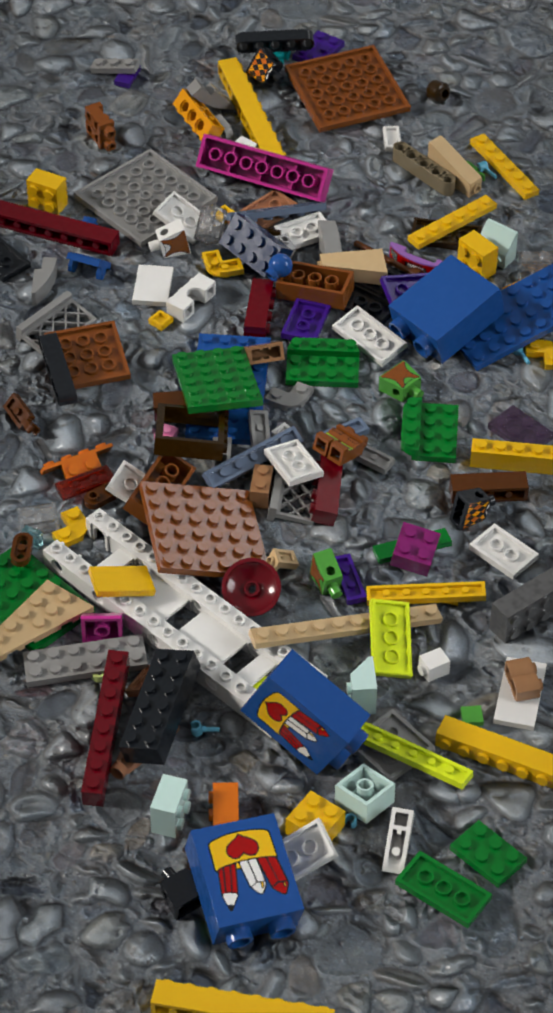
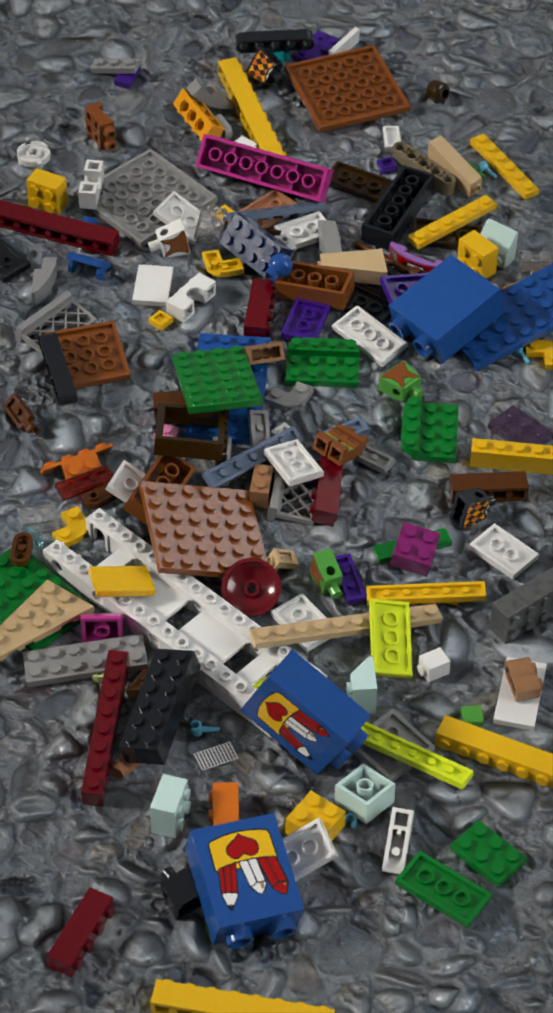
(26, 155): none -> white plate
(80, 932): none -> dark red brick
(92, 184): none -> white arch
(216, 756): none -> white sticker
(299, 610): none -> white tile
(346, 42): none -> white tile
(358, 182): none -> dark brown tile
(387, 165): none -> dark purple tile
(397, 207): none -> black brick

